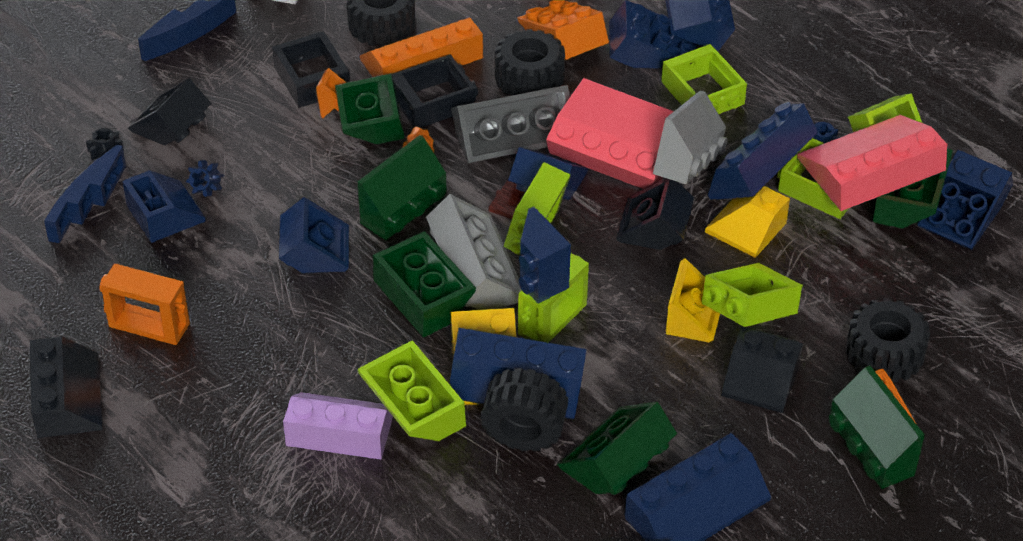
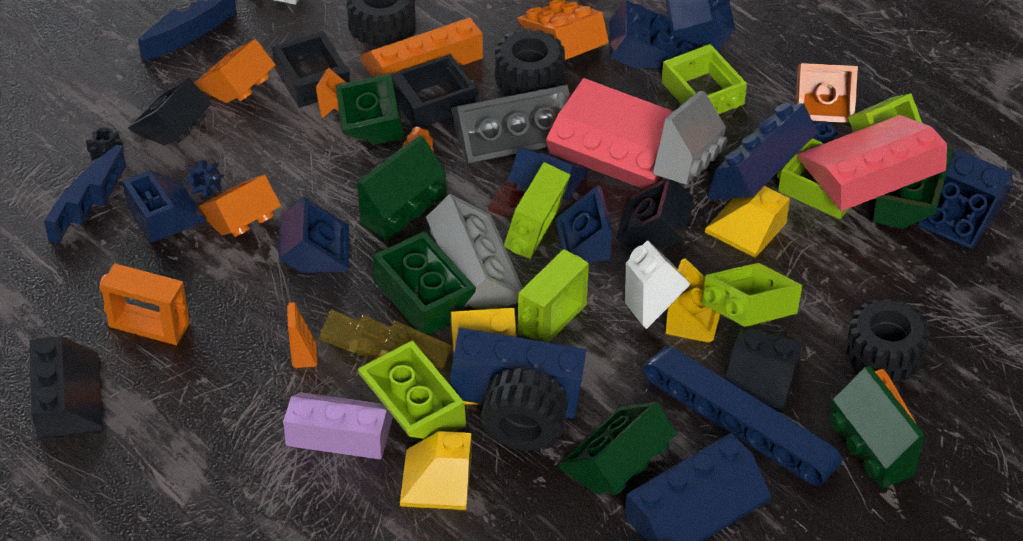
(237, 73): none -> orange slope
(240, 206): none -> orange slope
(302, 343): none -> orange slope
(377, 339): none -> clear yellow slope
(438, 472): none -> yellow slope
(543, 258): dark blue slope -> none
(586, 228): none -> dark blue slope
(651, 283): none -> white slope
(743, 415): none -> dark blue beam
(827, 91): none -> slope

